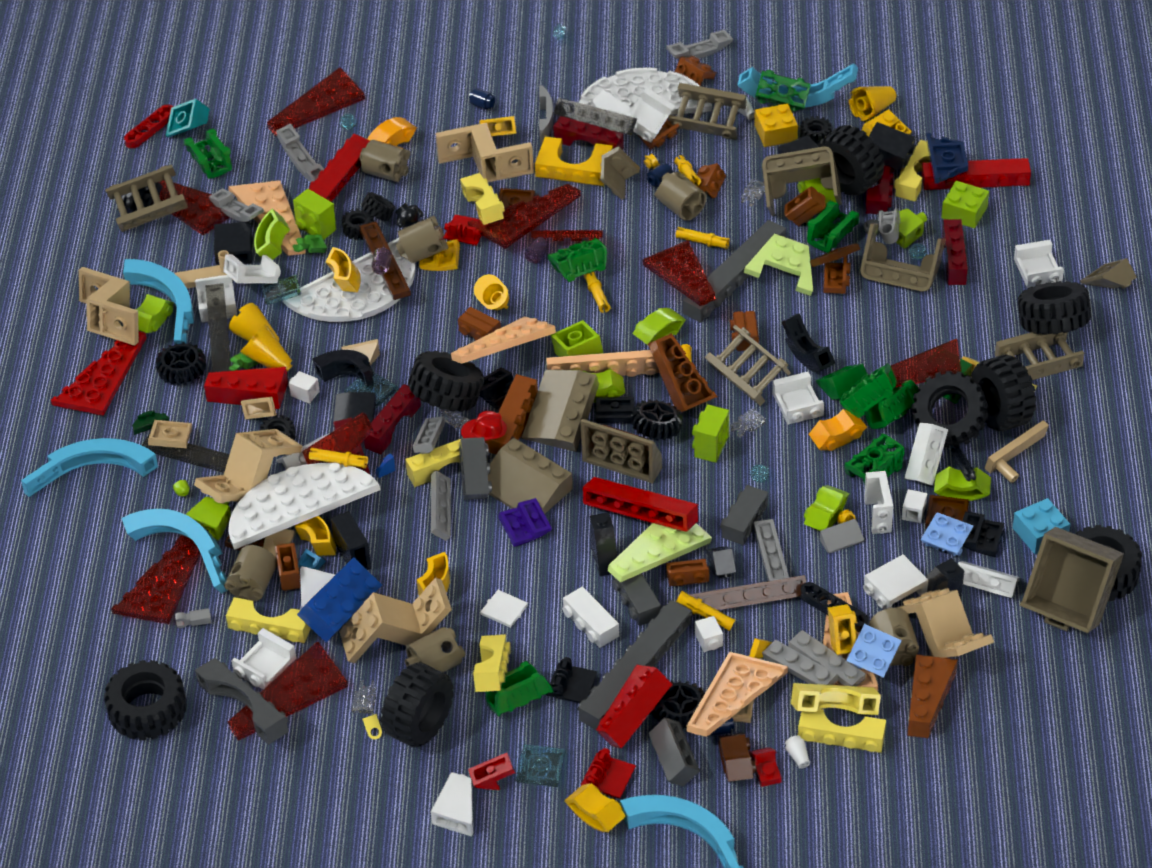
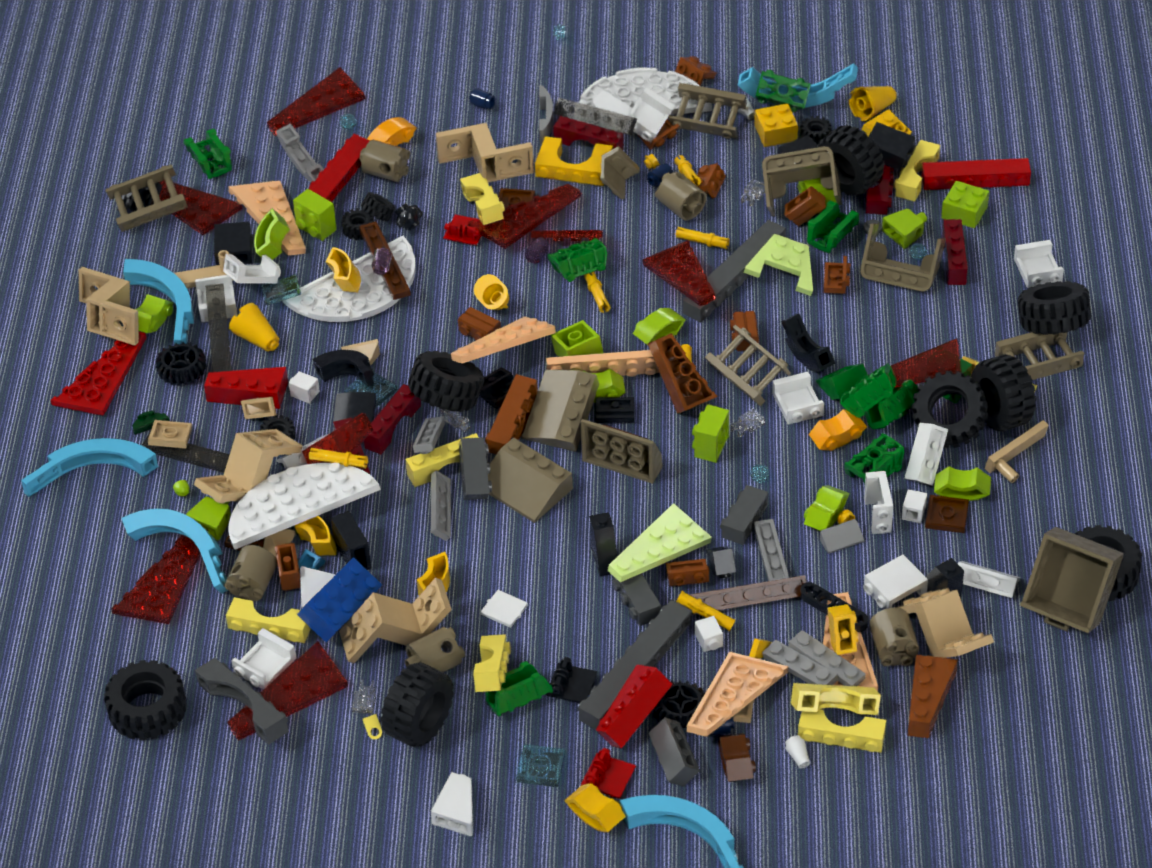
(135, 138): red beam -> none
(186, 117): teal slope -> none
(193, 618): light grey bar -> none
(234, 208): light grey slope -> none
(242, 361): bright green plate -> none
(267, 350): yellow cone -> none
(313, 243): bright green plate -> none
(386, 467): blue tile -> none
(421, 240): dark tan cylinder -> none
(443, 260): yellow slope -> none
(487, 425): red piece -> none
(489, 772): red slope -> none
(500, 126): yellow brick -> none
(525, 522): dark purple slope -> none
(590, 617): white brick -> none
(640, 504): red brick -> none
(656, 419): black gear -> none
(717, 41): light grey slope -> none
(766, 766): red slope -> none
(835, 254): reddish brown tile -> none
(874, 650): light blue hinge -> none
(889, 225): light grey piece -> none
(946, 157): dark blue wing -> none
(946, 534): light blue hinge -> none
(963, 463): black axle -> none
(984, 536): black slope -> none
(1036, 520): medium azure brick -> none
(1111, 275): dark tan slope -> none

